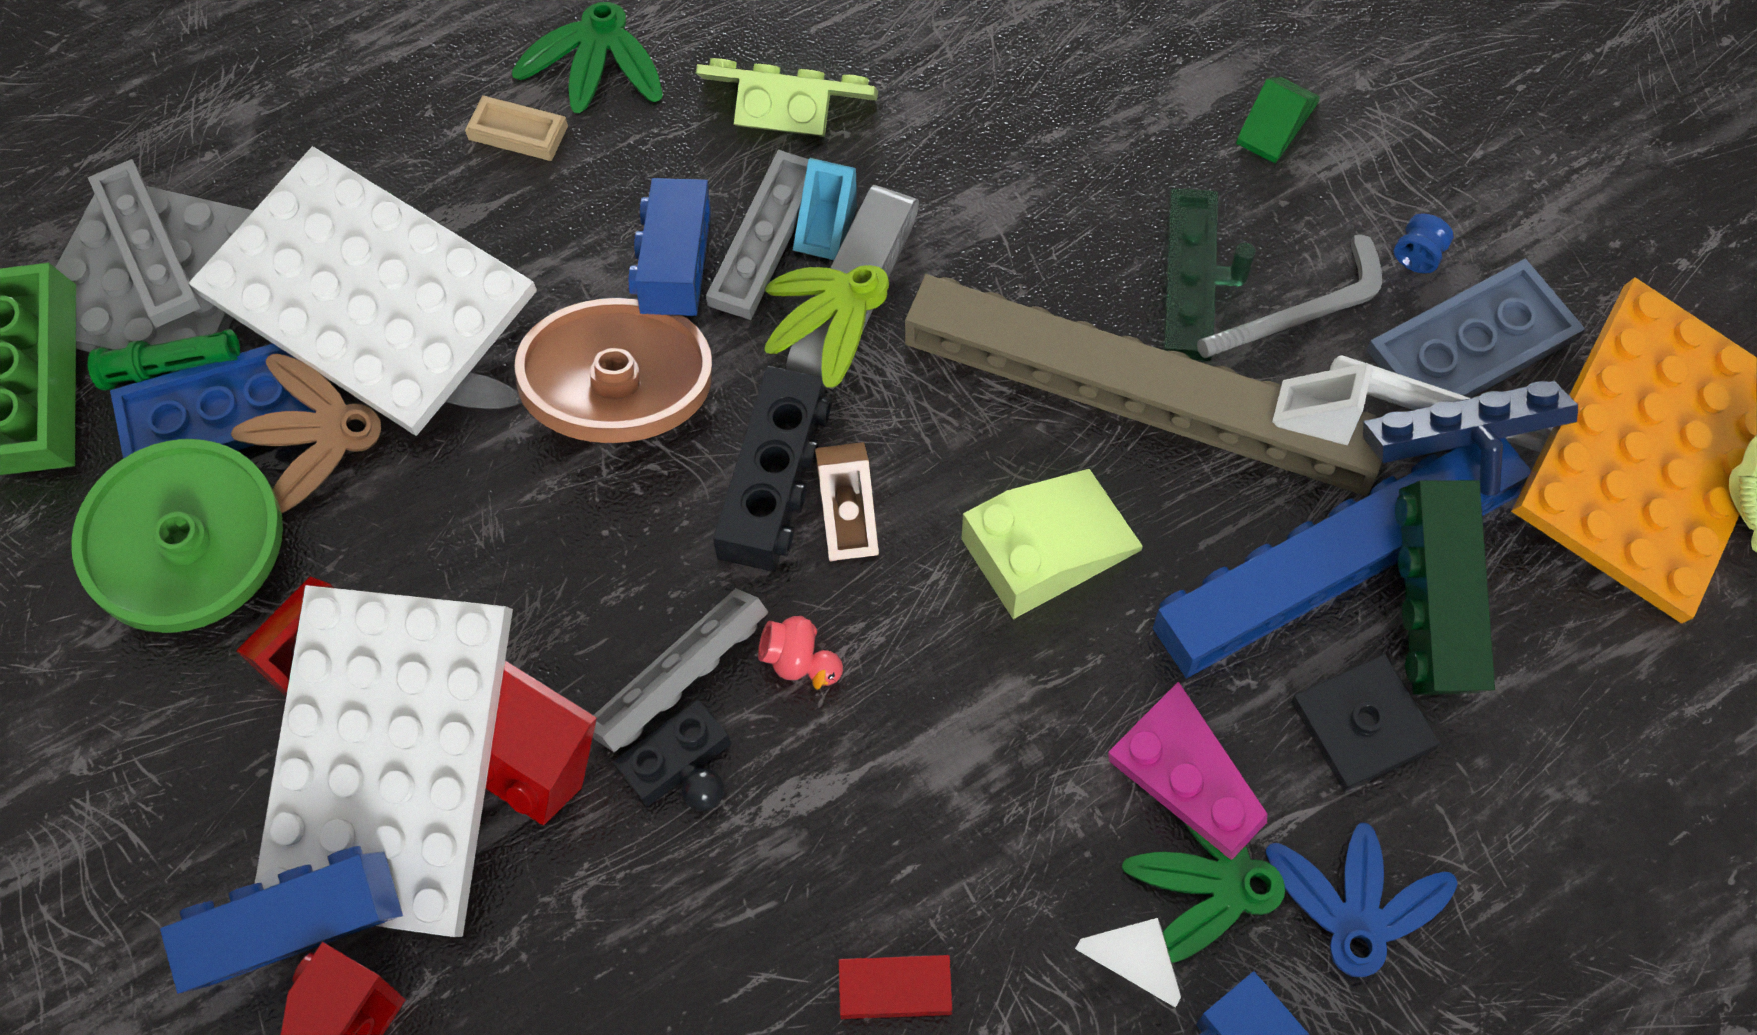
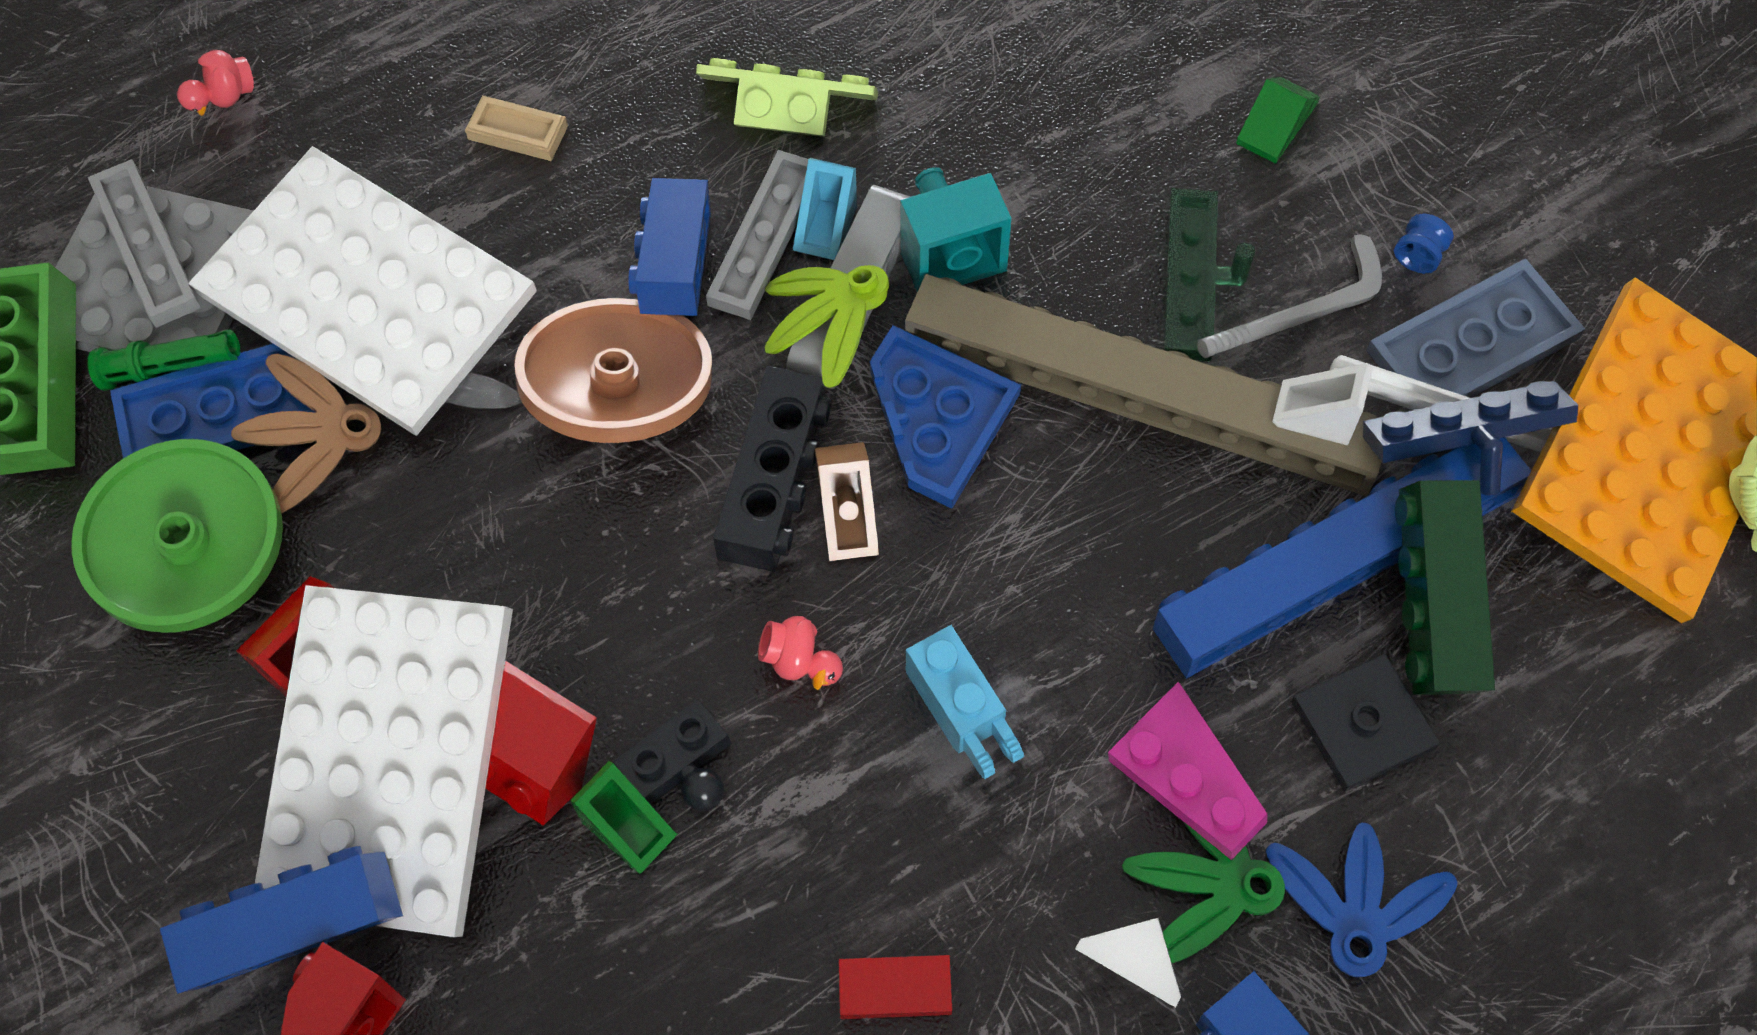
(223, 83): none -> coral animal
(599, 30): green plant -> none
(622, 818): none -> green slope
(665, 678): light grey plate -> none
(938, 411): none -> blue plate
(954, 229): none -> teal brick
(960, 698): none -> medium azure hinge
(1046, 538): yellowish green slope -> none

